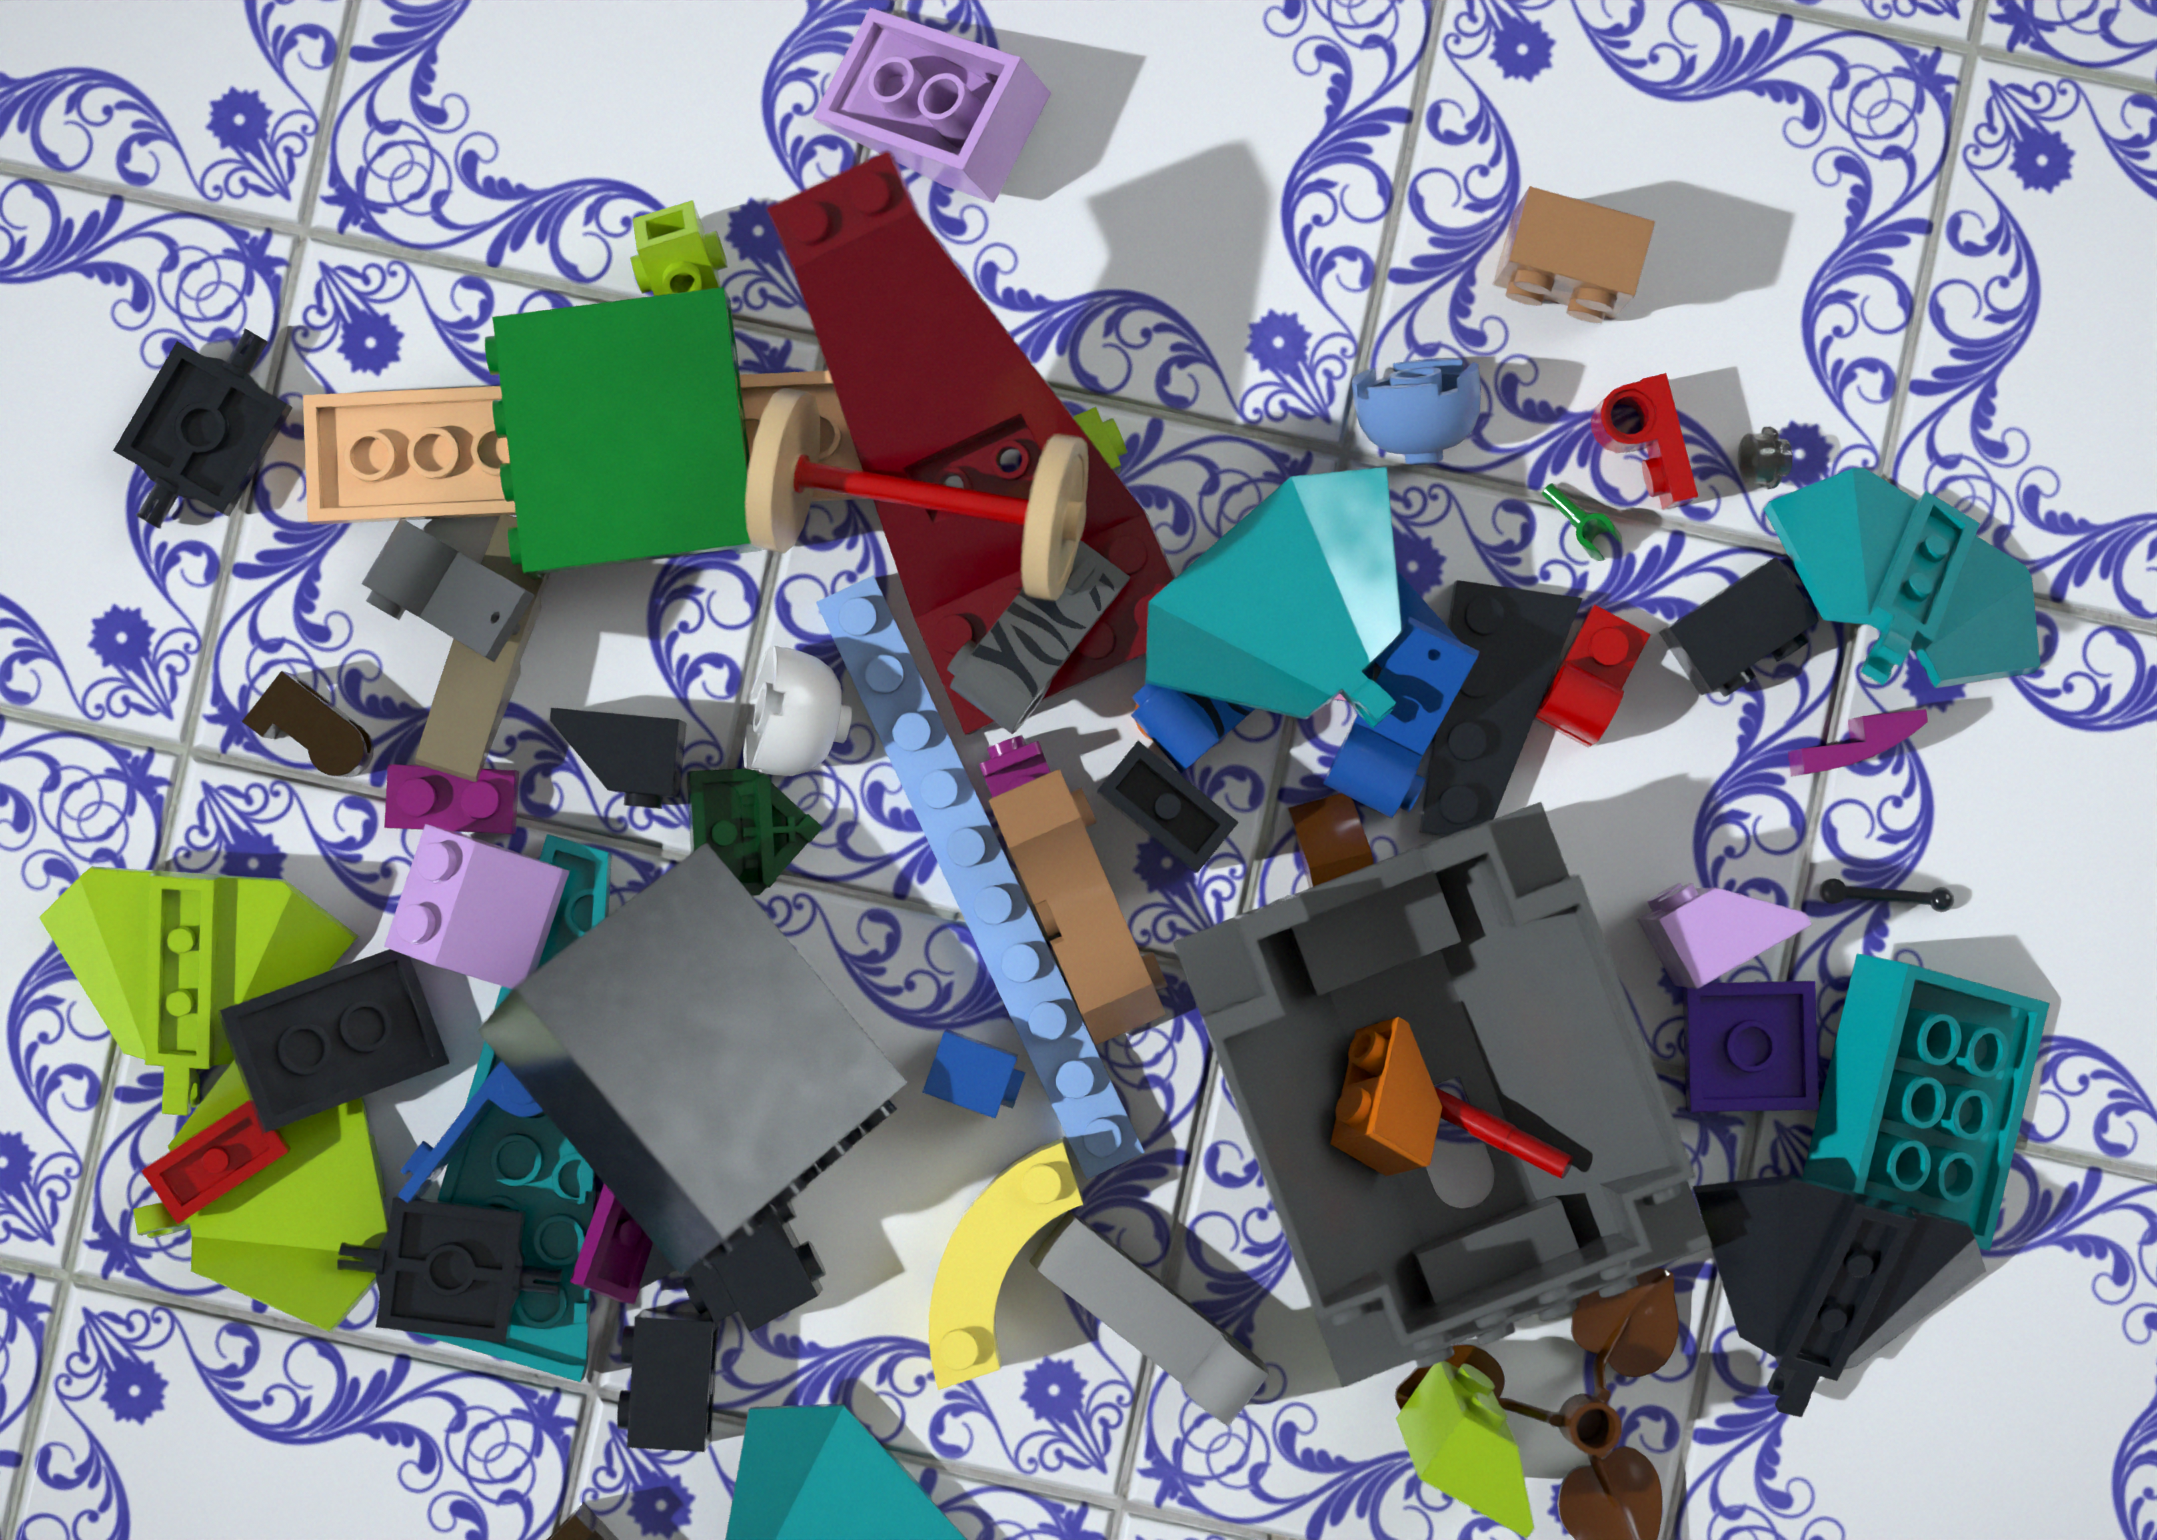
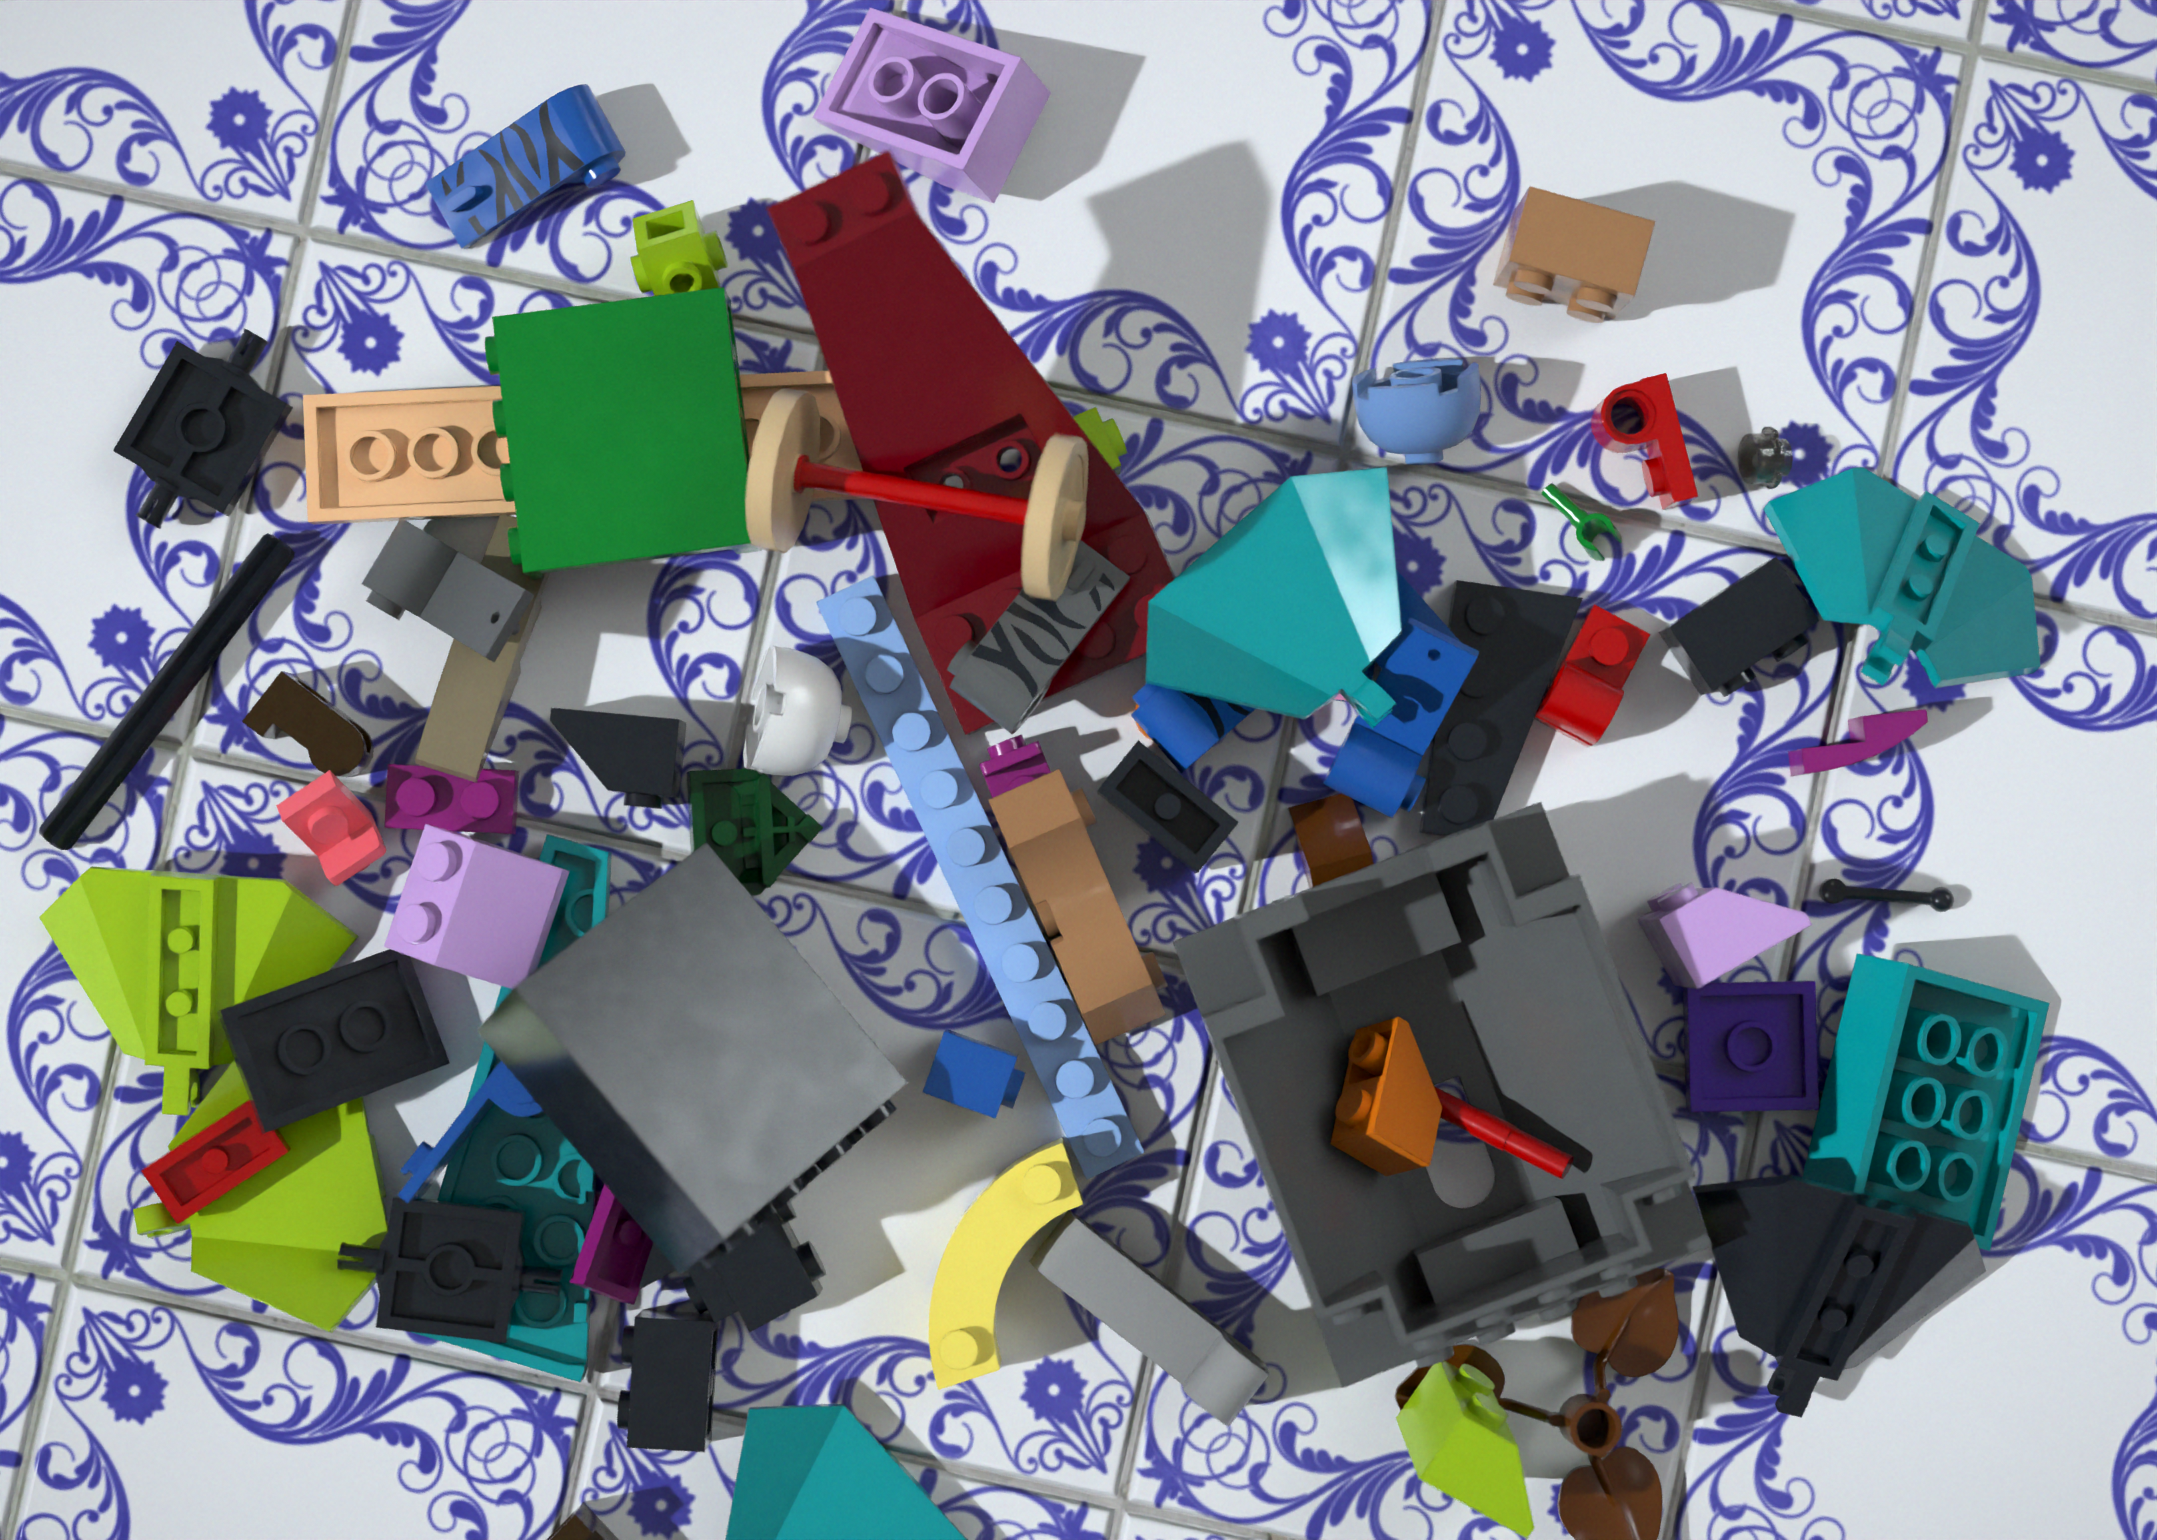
(166, 692): none -> black axle
(333, 827): none -> coral bracket
(549, 146): none -> blue door

